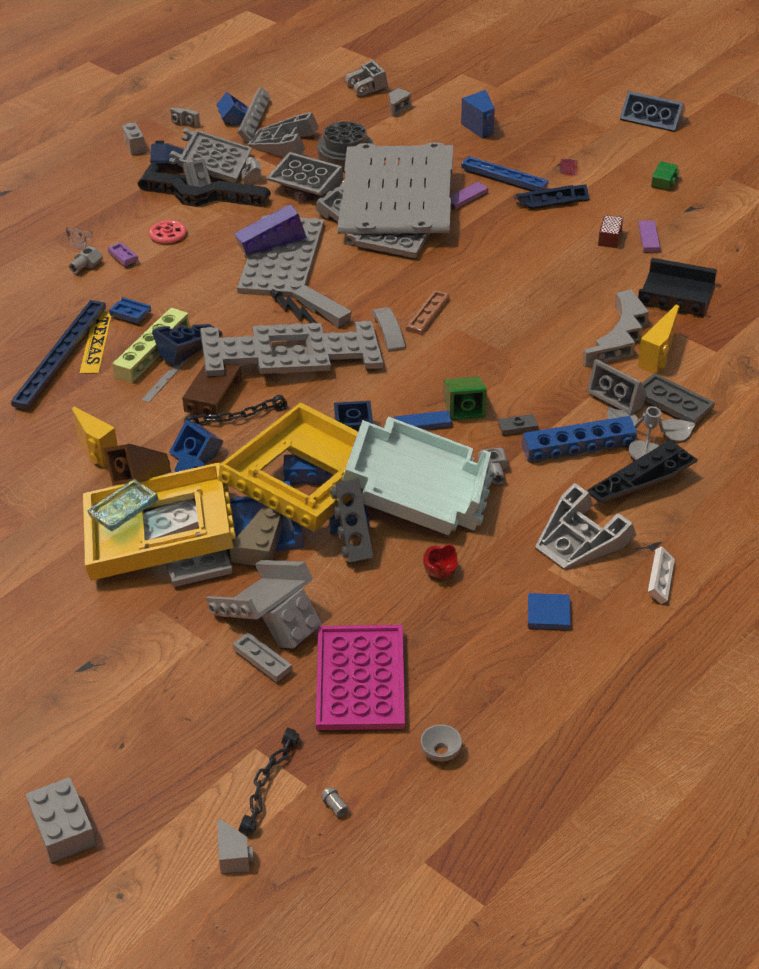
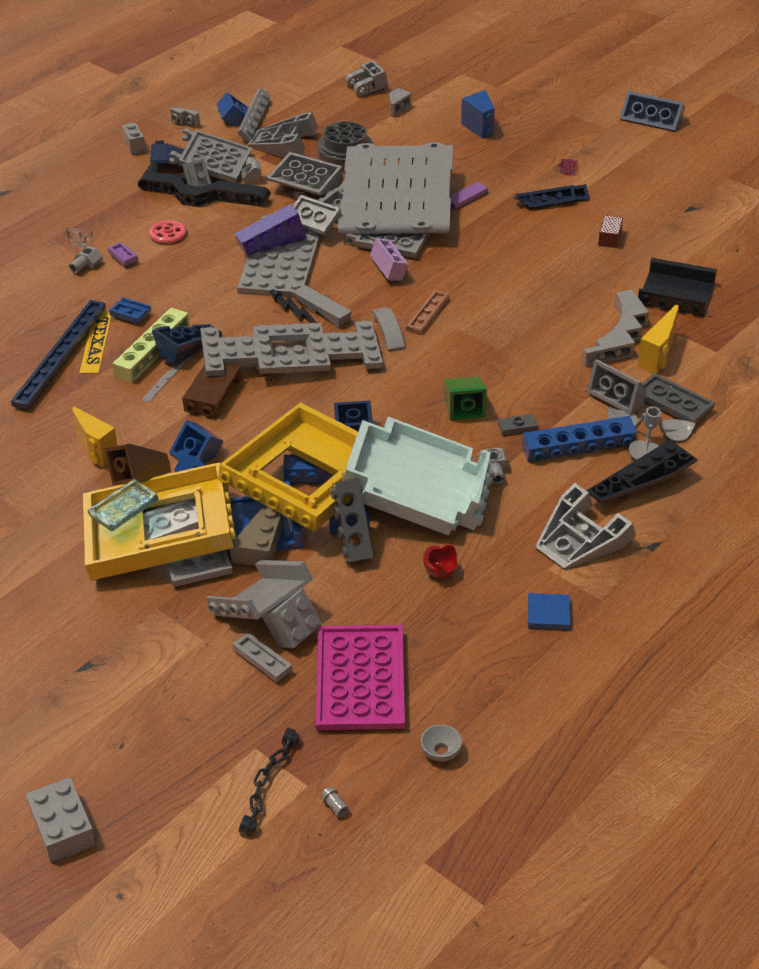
(233, 849): light grey slope -> none
(277, 406): black piece -> none
(316, 214): none -> light grey plate
(389, 259): none -> lavender brick
(427, 420): blue tile -> none
(505, 174): blue plate -> none
(648, 236): medium lavender tile -> none
(661, 575): white plate -> none
(665, 175): green brick -> none

